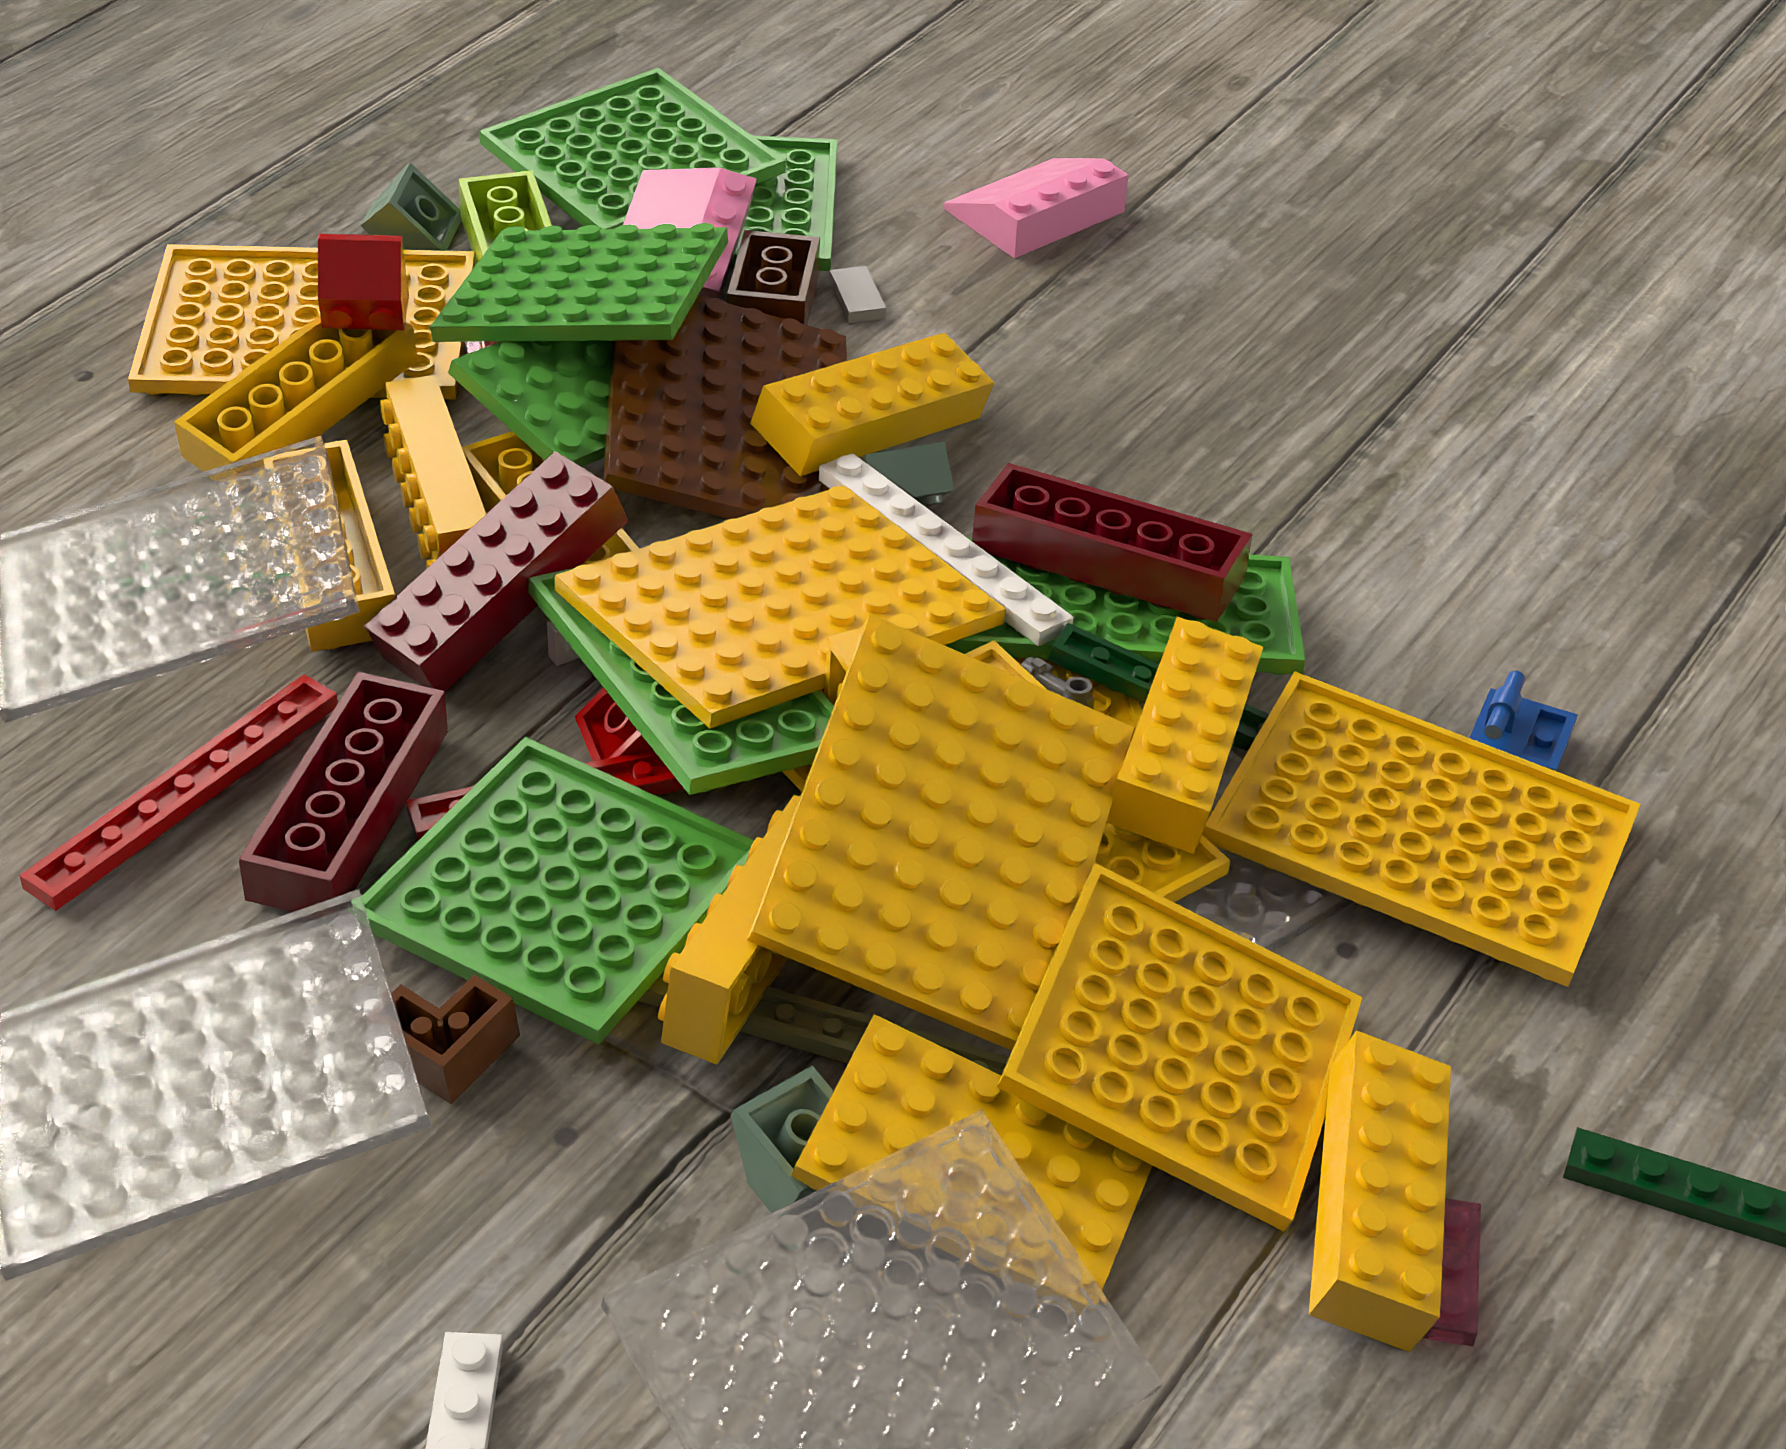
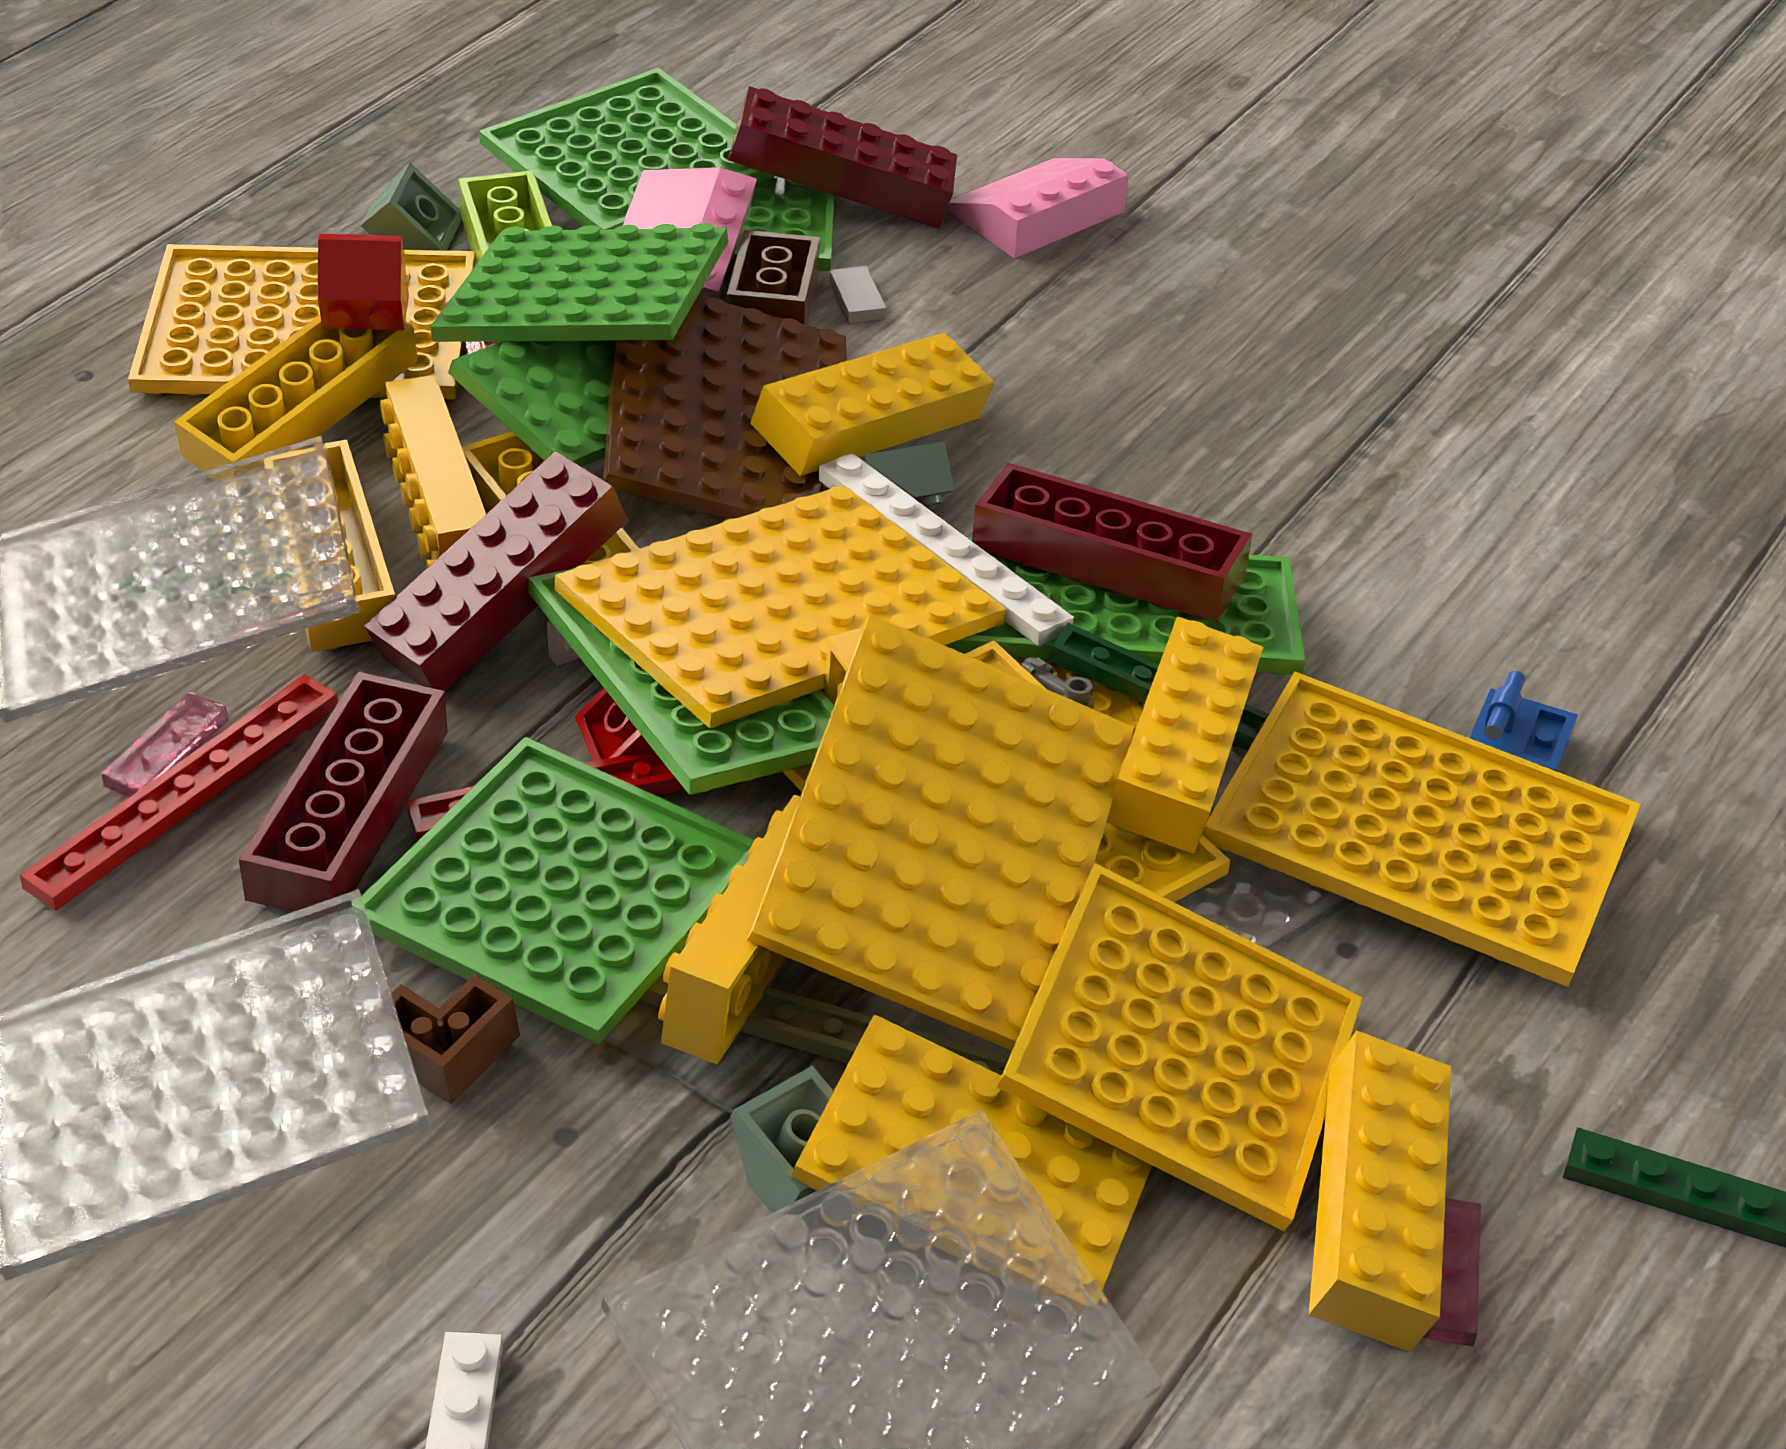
(165, 743): none -> clear pink plate
(844, 157): none -> dark red brick

